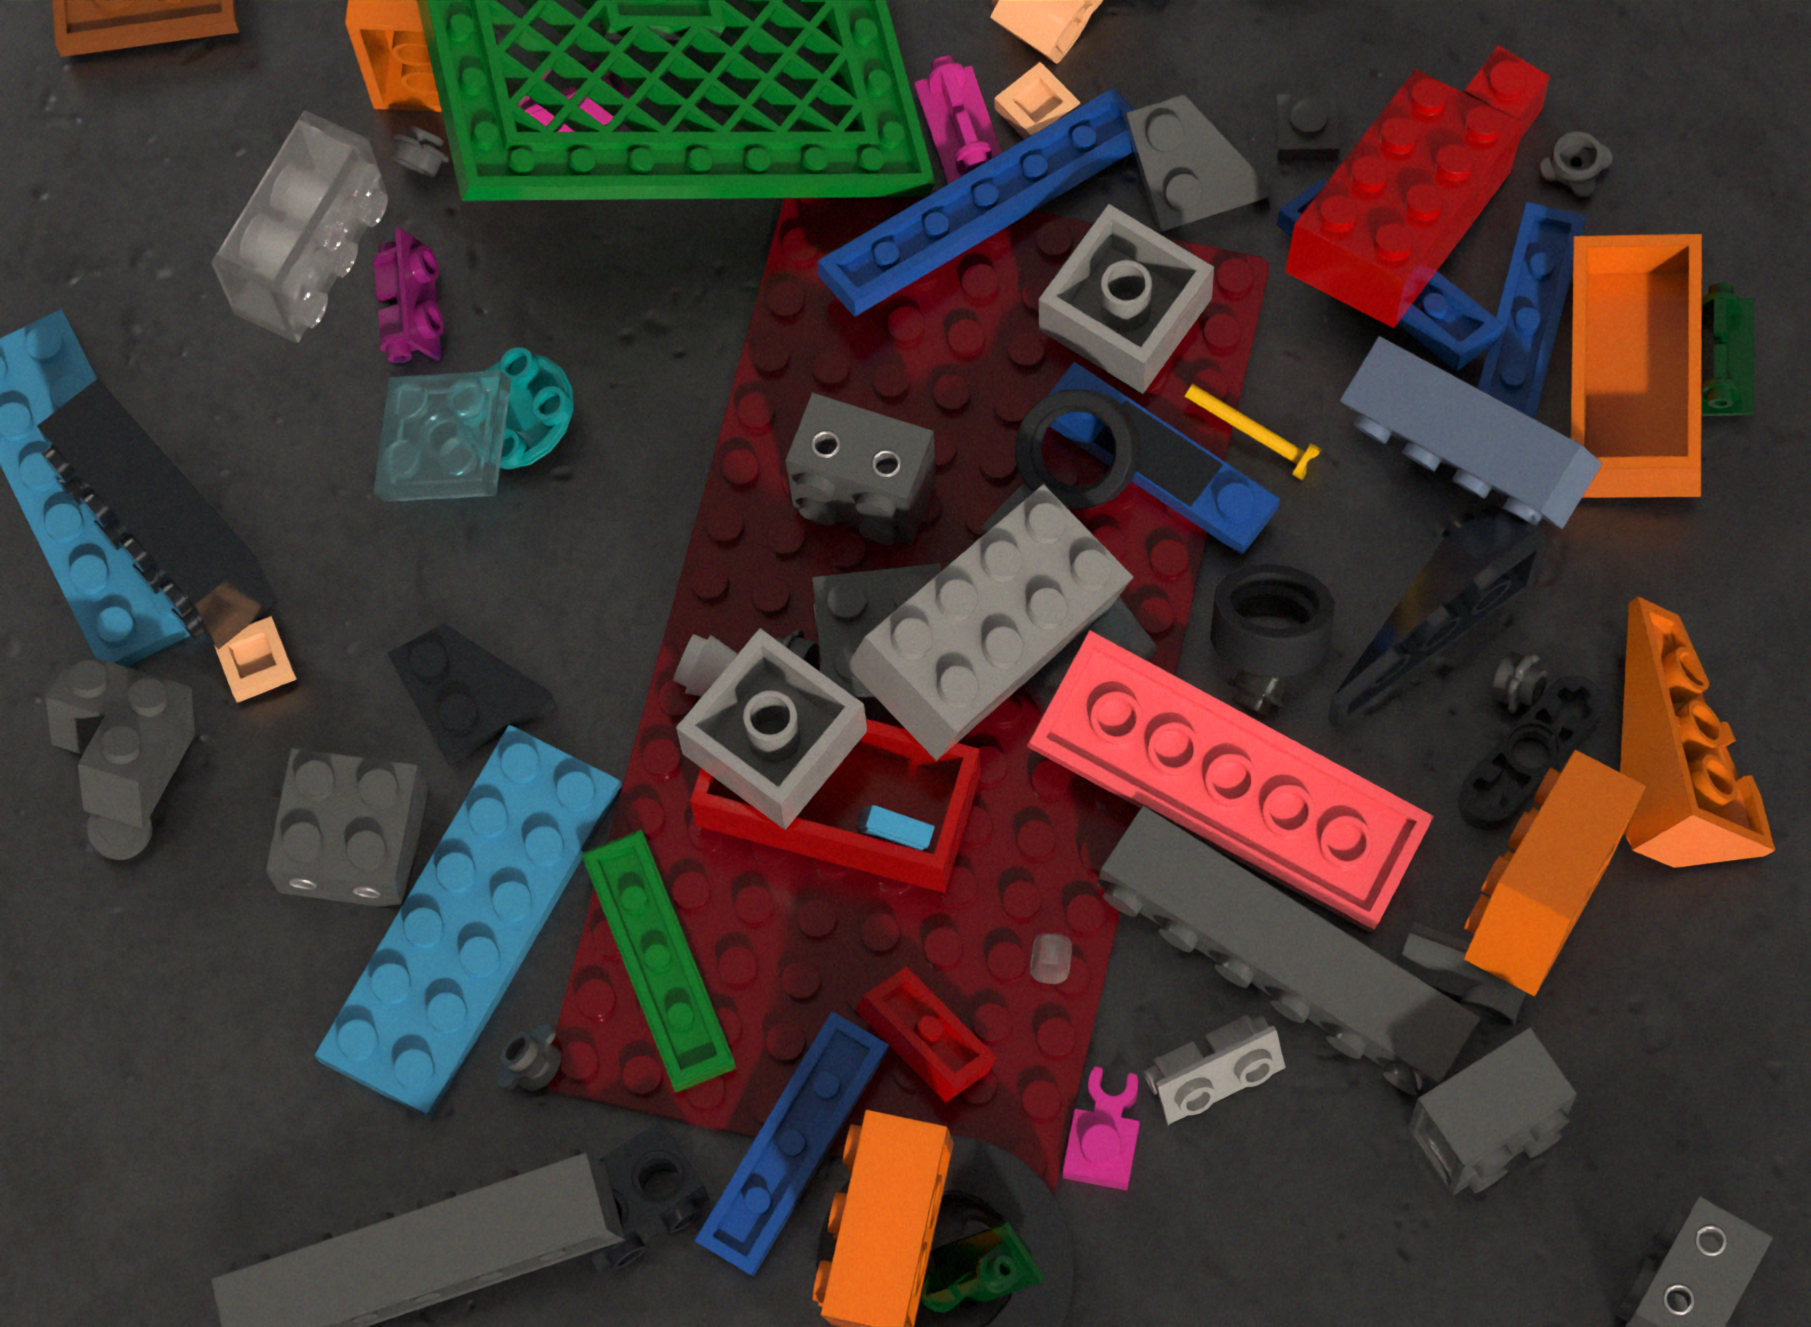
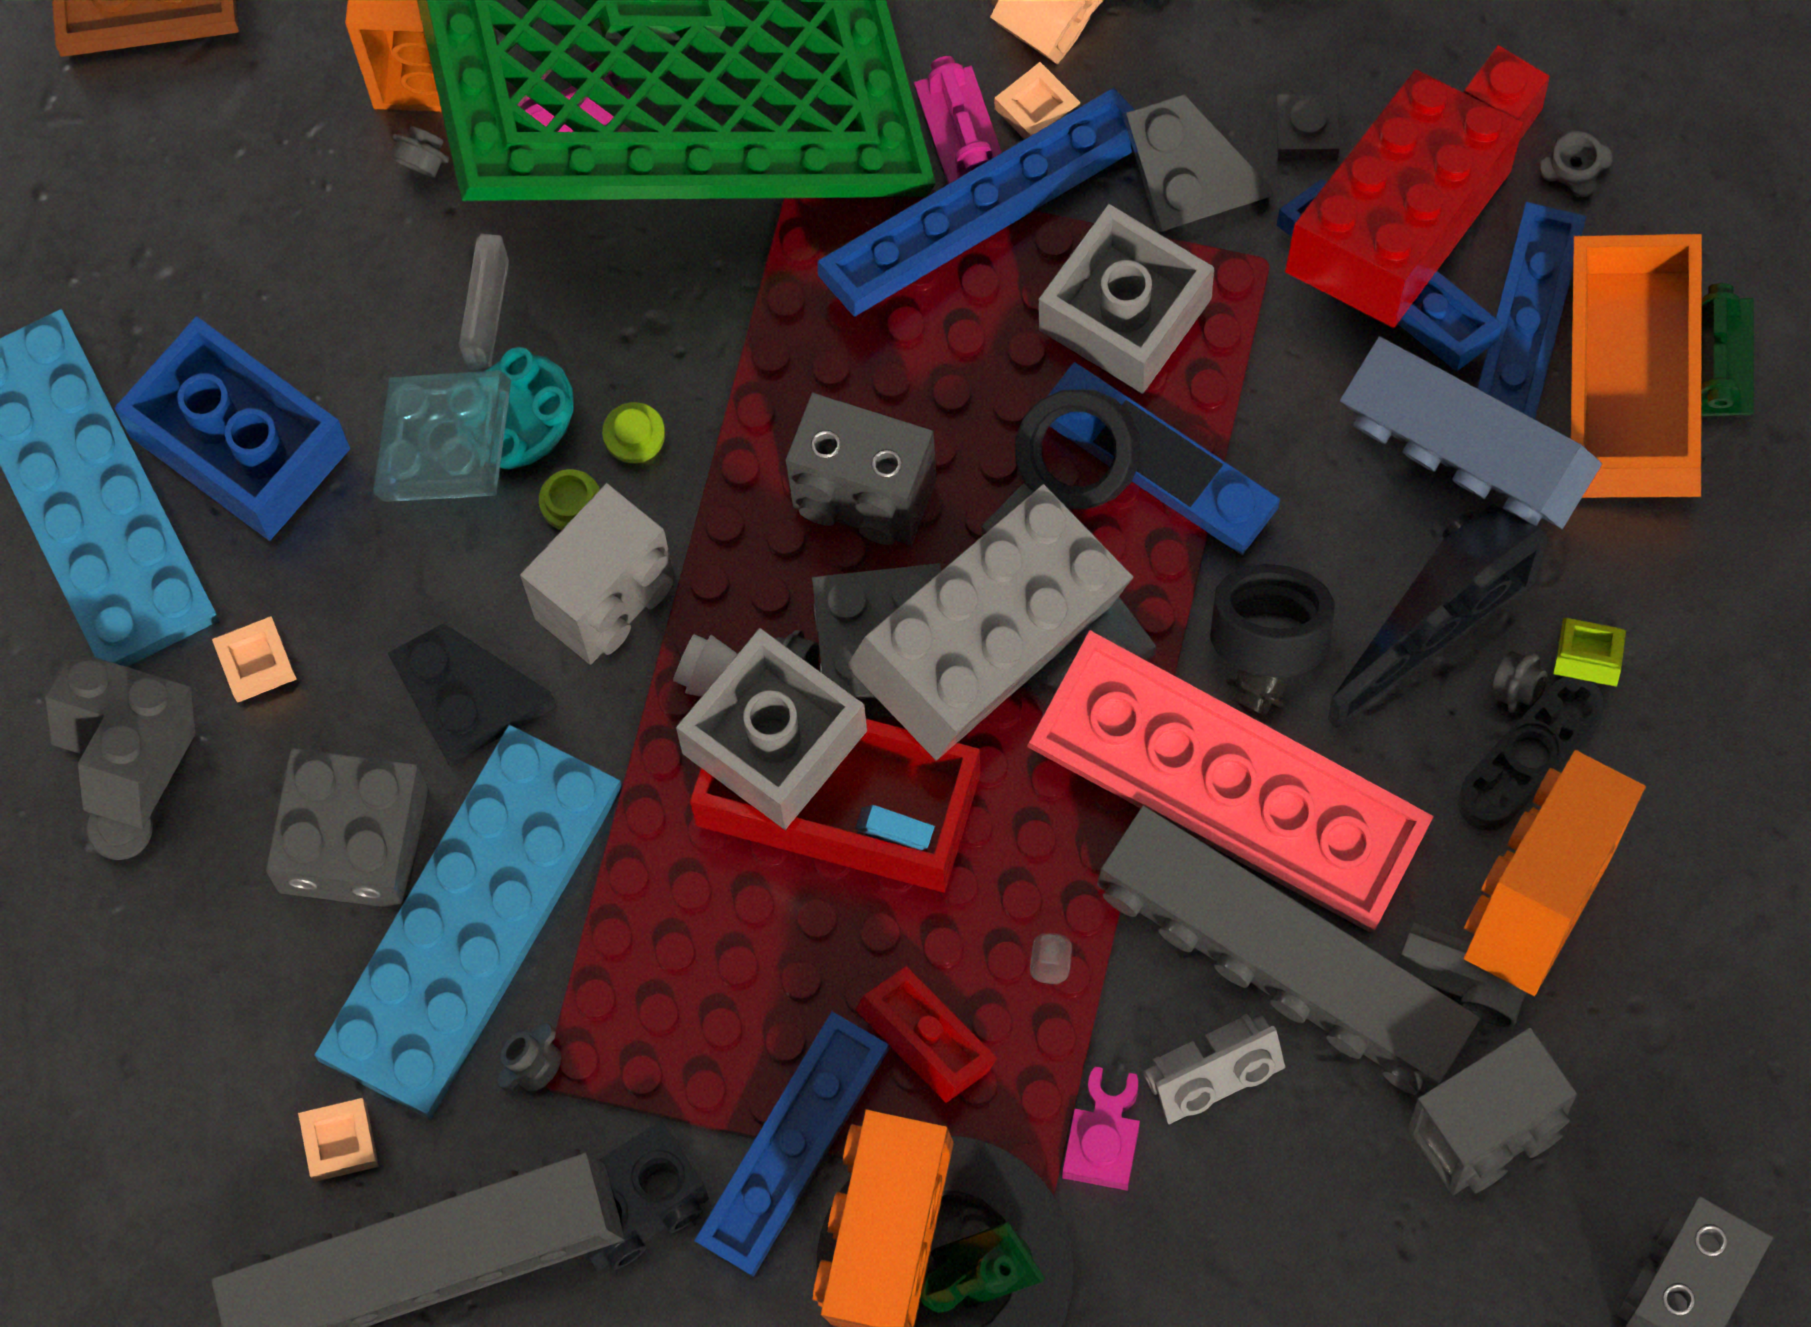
(155, 516): black brick -> none
(233, 428): none -> blue brick
(301, 227): clear brick -> none
(338, 1139): none -> light nougat plate
(407, 273): magenta hinge -> none
(484, 302): none -> clear tile
(565, 496): none -> lime plate
(599, 575): none -> light grey brick
(633, 432): none -> lime plate
(658, 961): green tile -> none
(1255, 430): yellow piece -> none
(1589, 651): none -> lime tile
(1677, 748): orange wedge -> none

